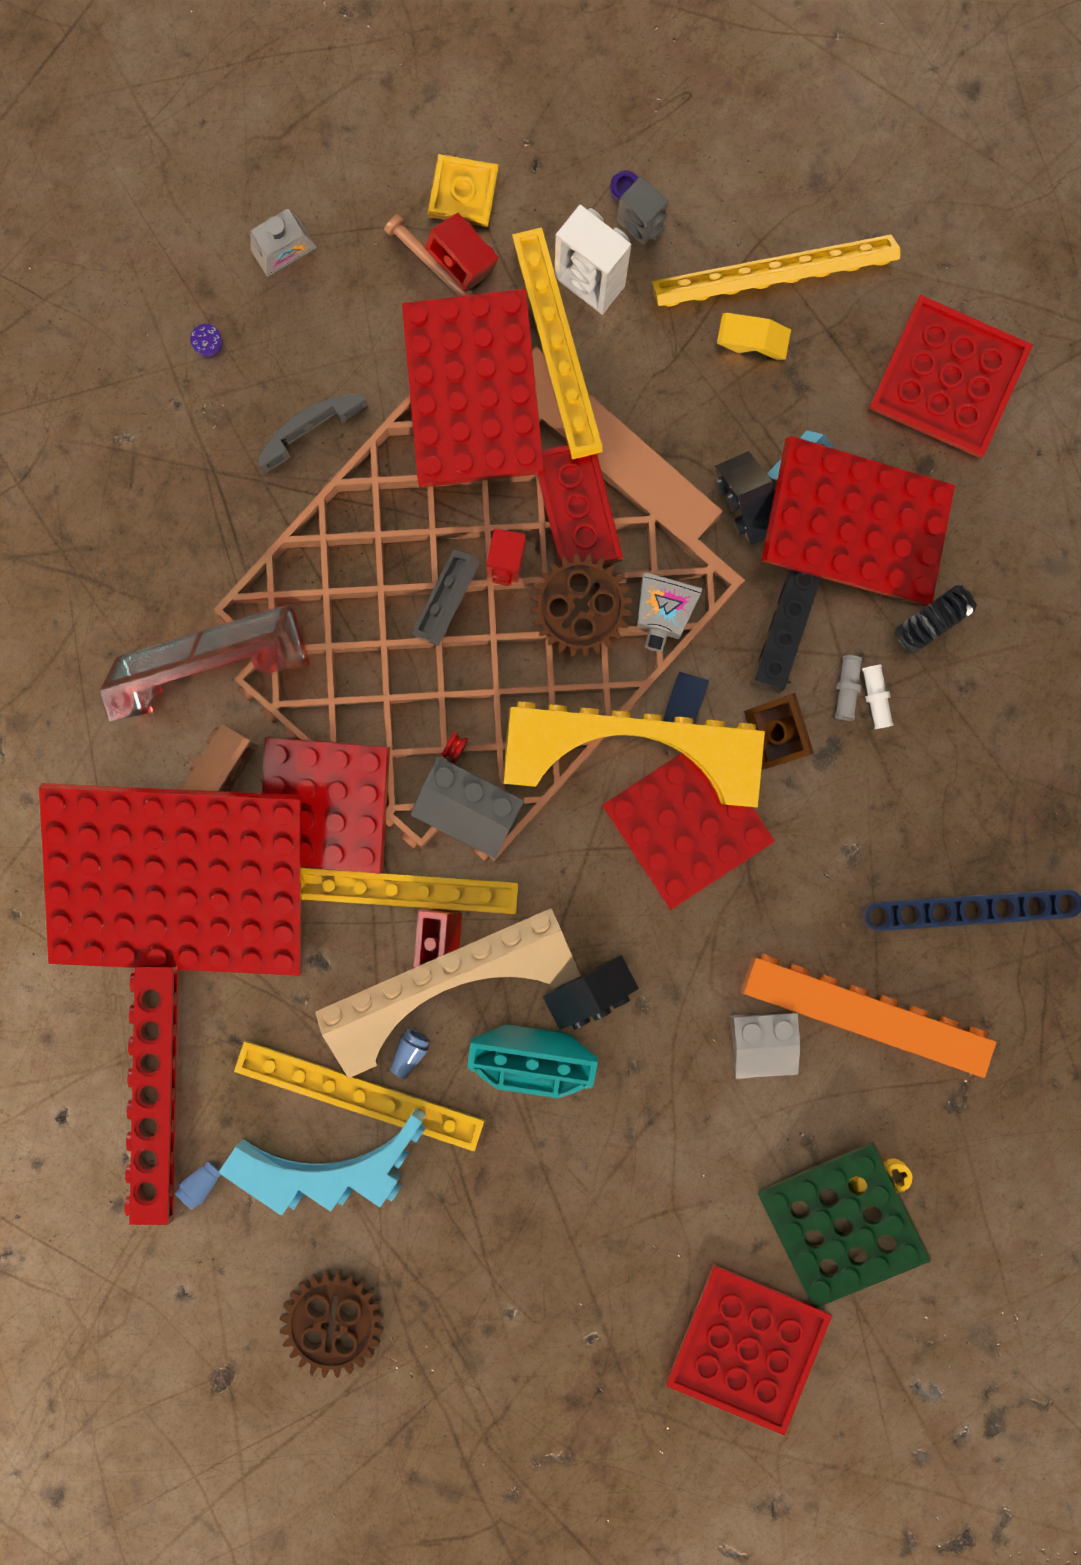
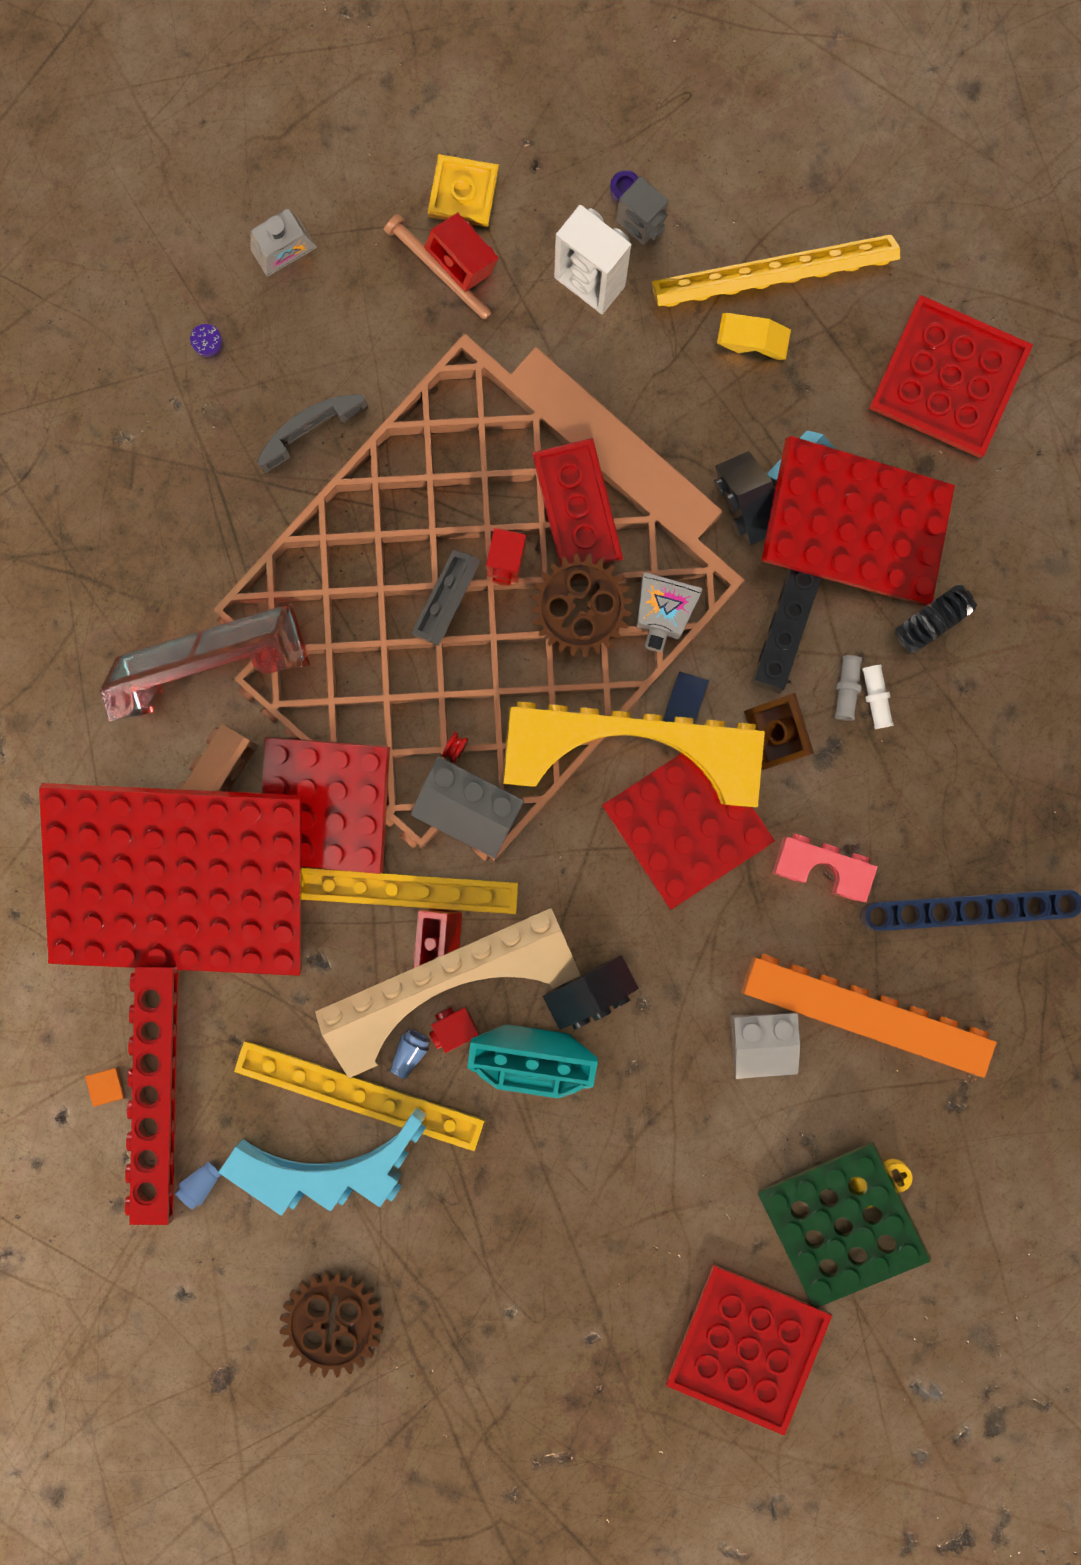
(105, 1087): none -> orange tile
(453, 1029): none -> red brick
(472, 388): red plate -> none
(557, 344): yellow plate -> none
(851, 875): none -> coral arch

